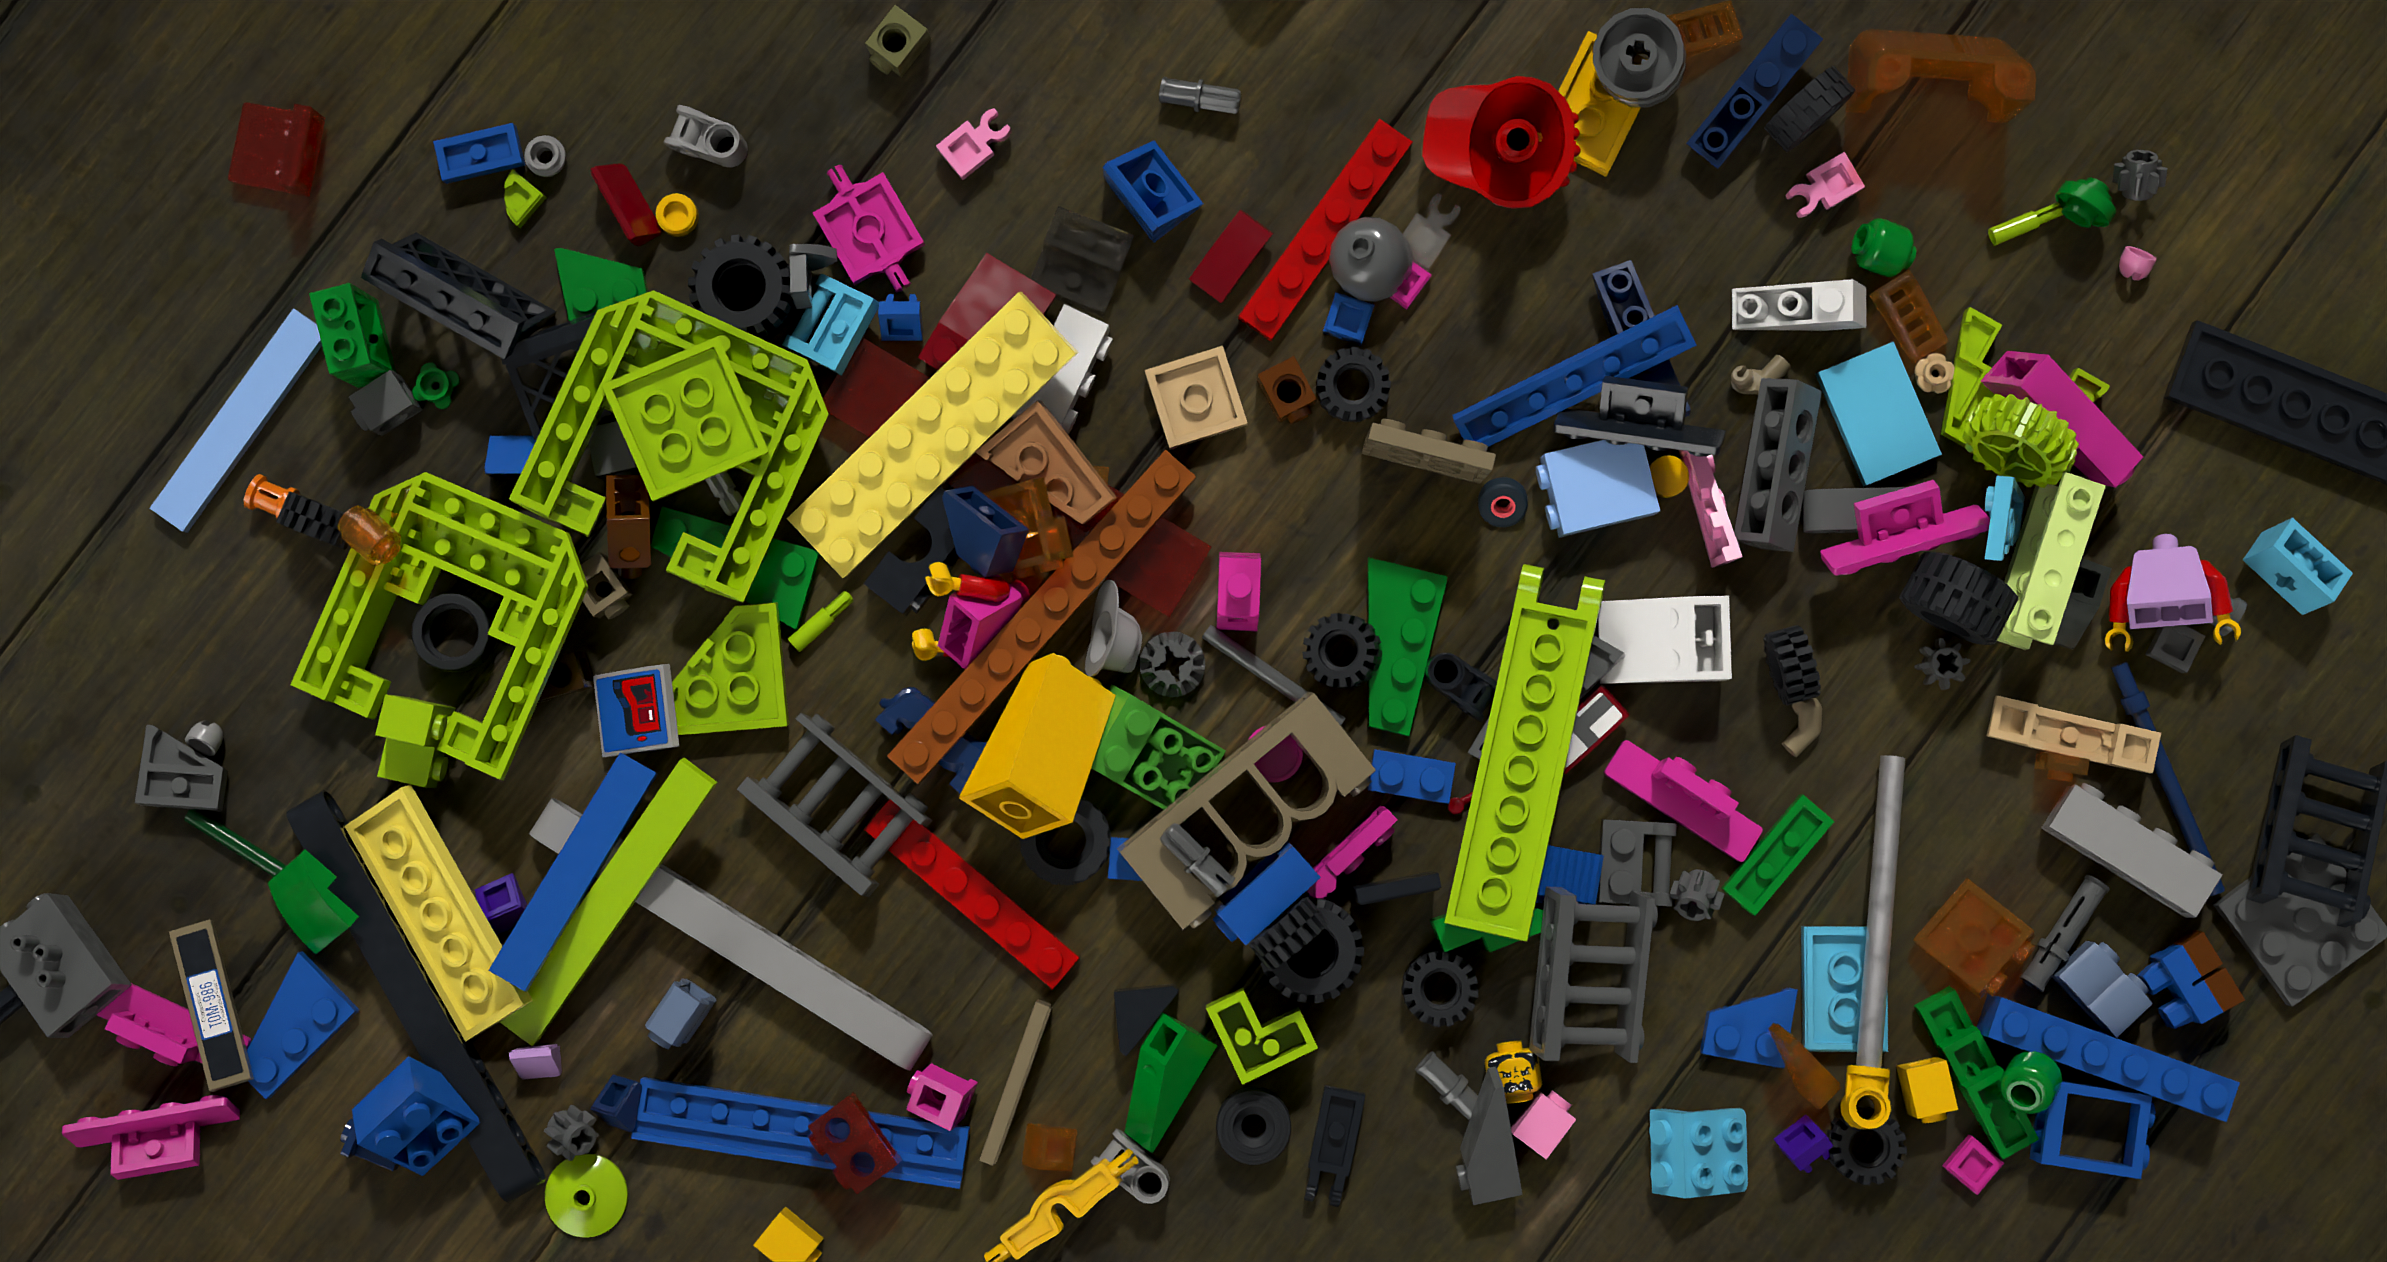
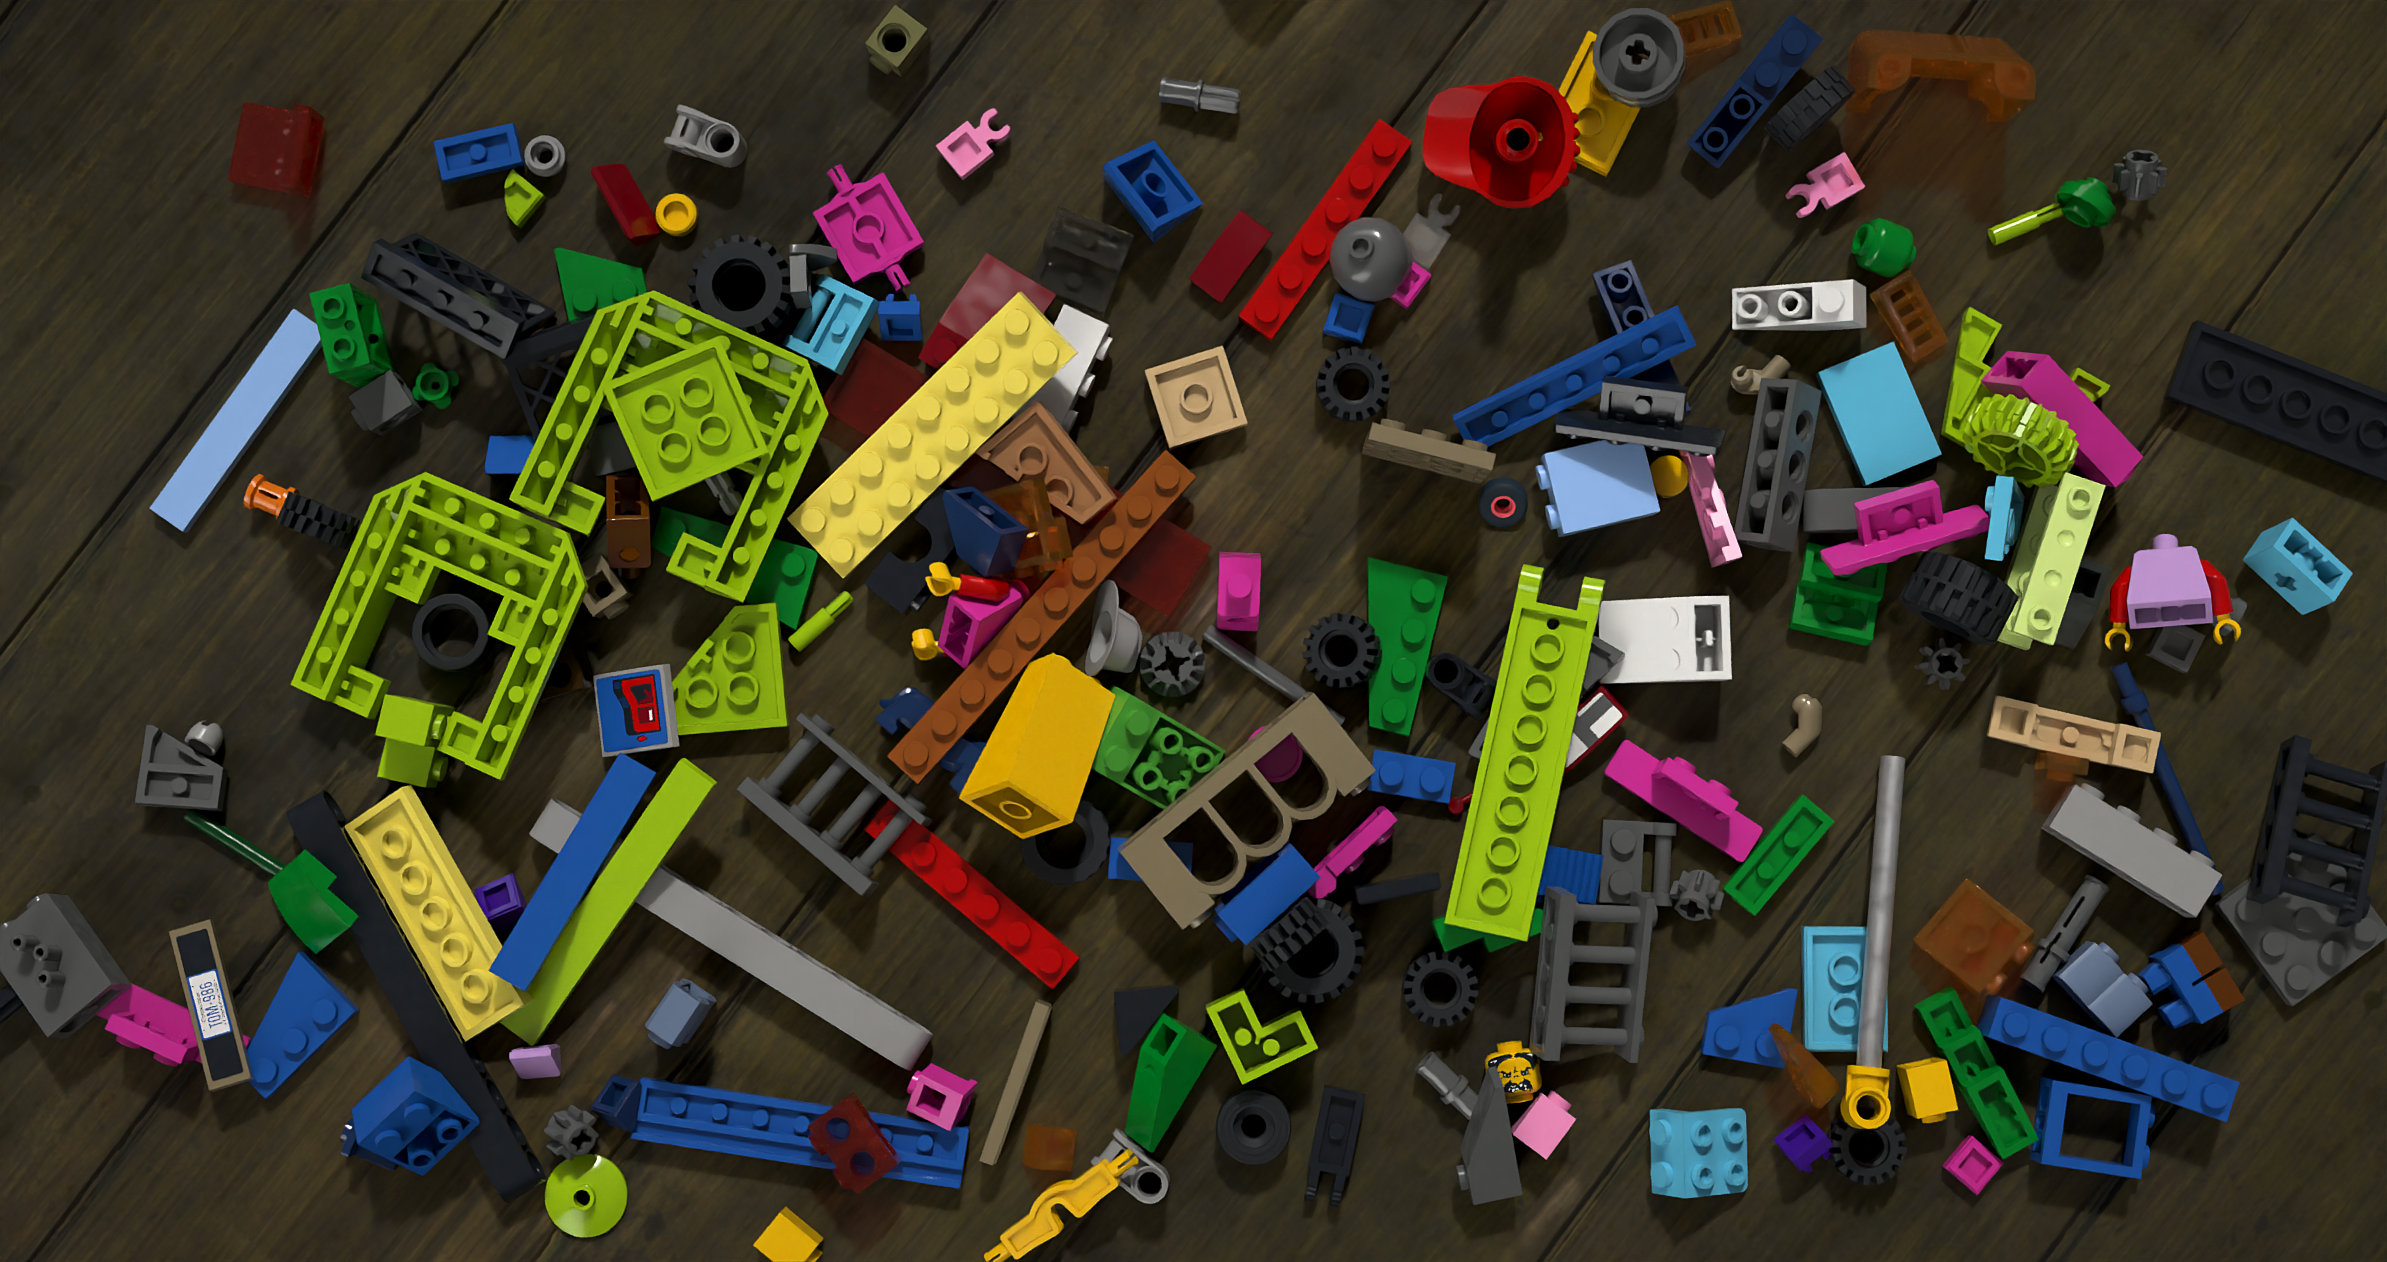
(153, 1138): dark pink bracket -> none
(369, 535): clear orange brick -> none
(1196, 859): dark grey axle -> none
(1284, 373): reddish brown brick -> none
(1792, 665): black tyre -> none
(1836, 604): none -> green slope
(1924, 376): tan plate -> none
(2031, 1082): green head -> none
(2136, 263): bright pink hinge -> none

